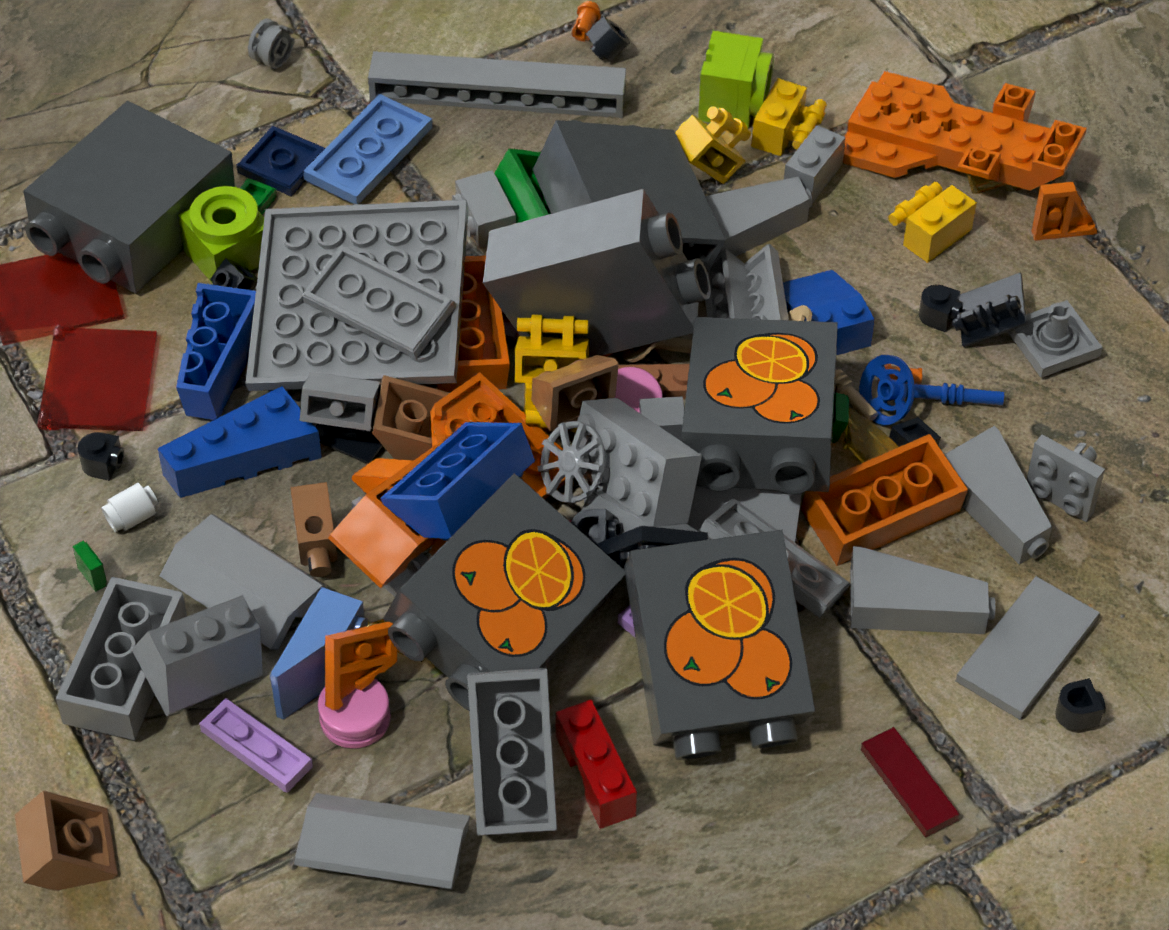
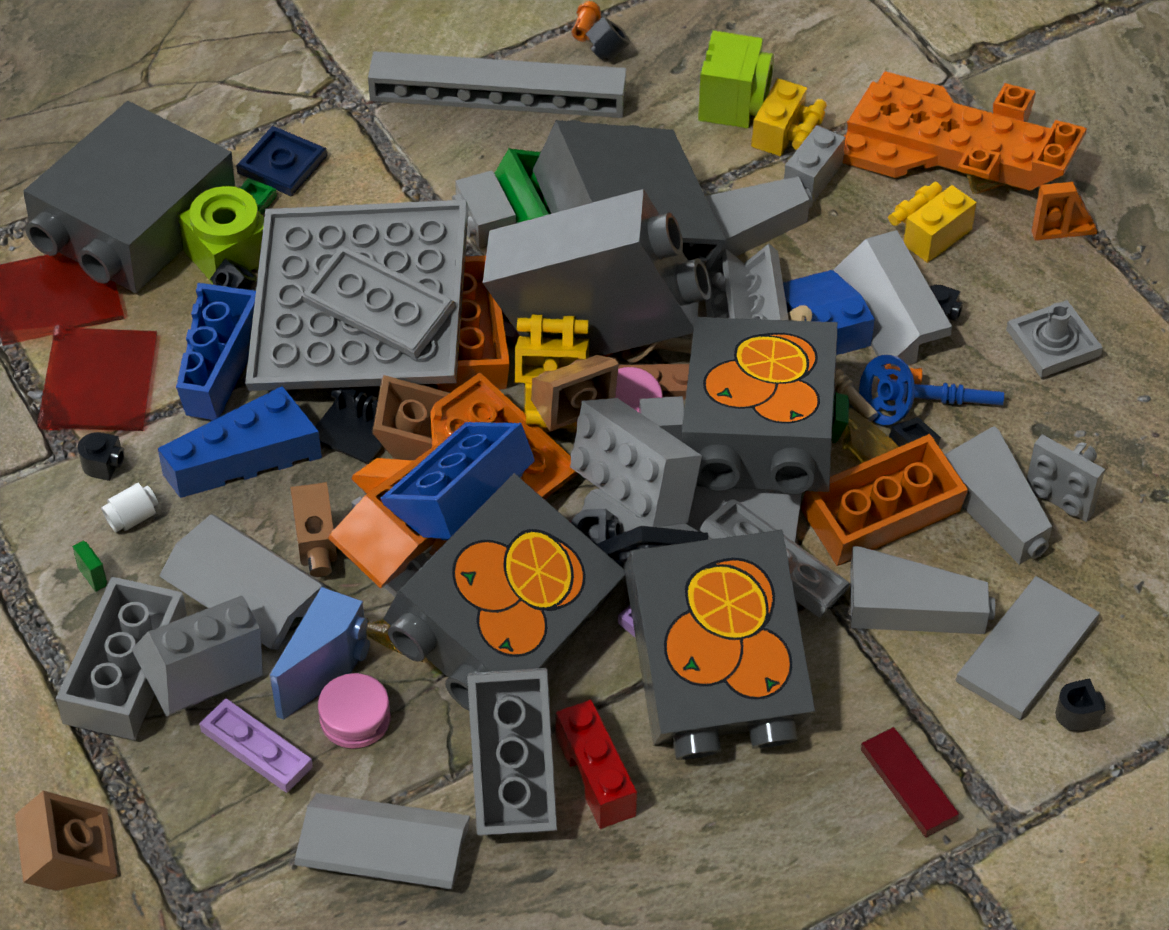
(272, 44): light grey wheel -> none
(339, 401): light grey brick -> none
(355, 660): orange wing -> none
(368, 149): medium blue plate -> none
(571, 461): light grey wheel -> none
(710, 149): yellow brick -> none
(896, 296): none -> light grey slope
(991, 310): black hinge -> none

